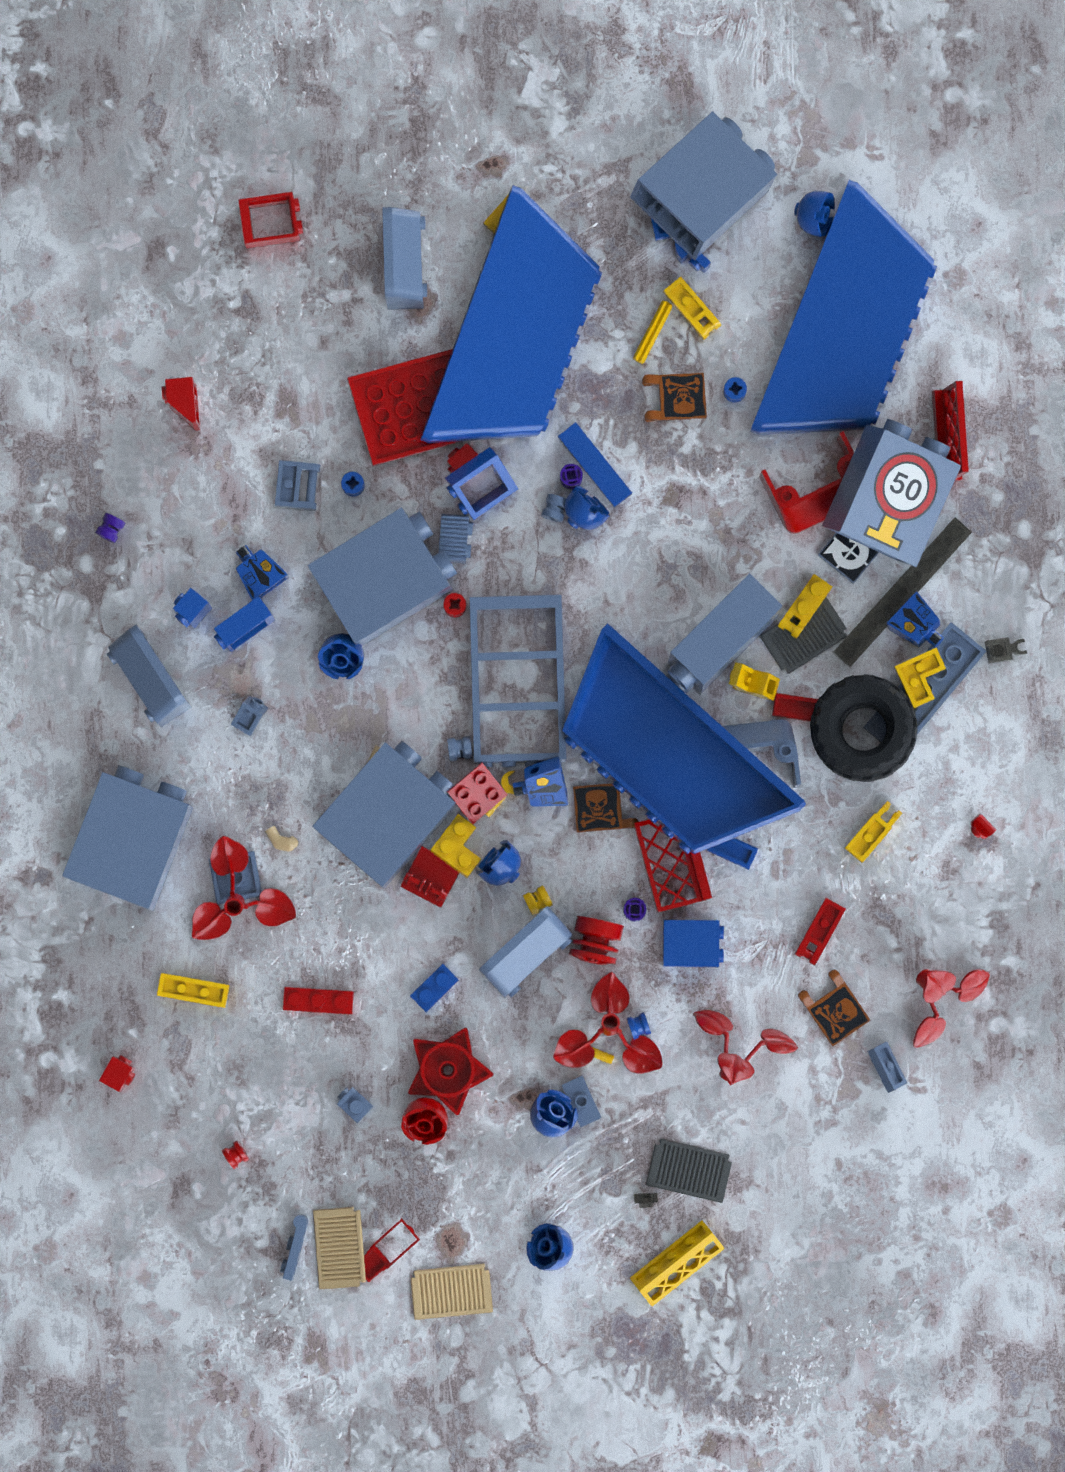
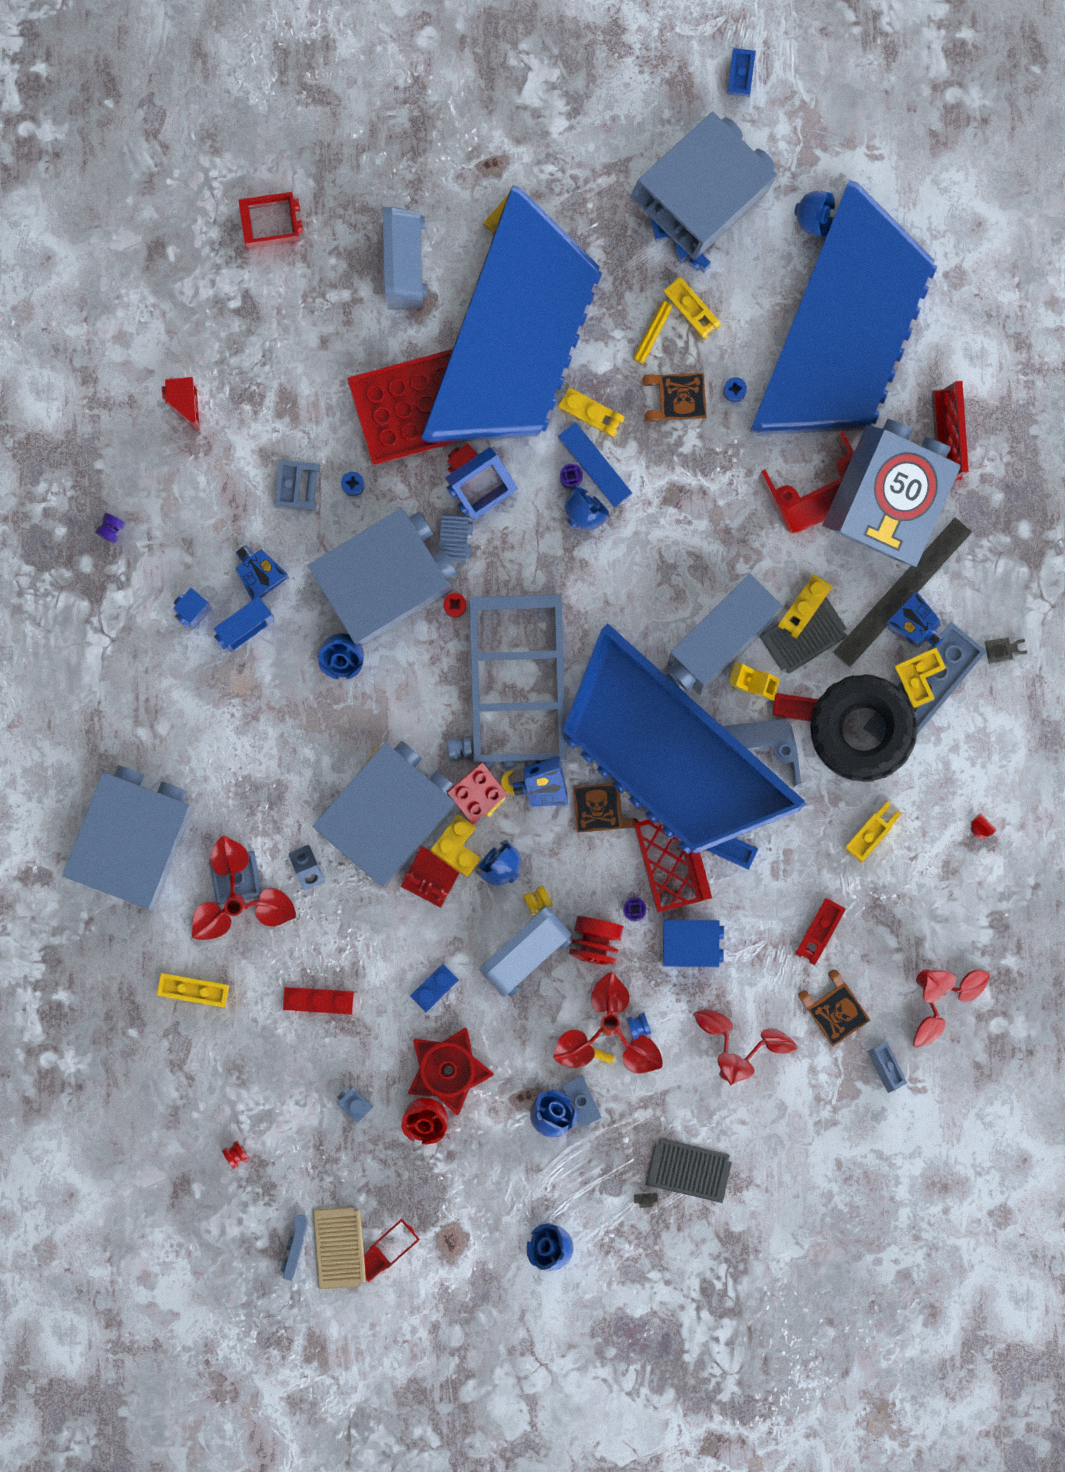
(118, 1073): red brick -> none
(148, 676): sand blue windscreen -> none
(249, 715): sand blue bracket -> none
(281, 842): tan arm -> none
(305, 864): none -> sand blue bracket
(451, 1291): tan window -> none
(554, 508): sand blue wheel -> none
(590, 412): none -> yellow plate
(674, 1260): yellow fence -> none
(741, 72): none -> blue plate
(847, 556): tile -> none

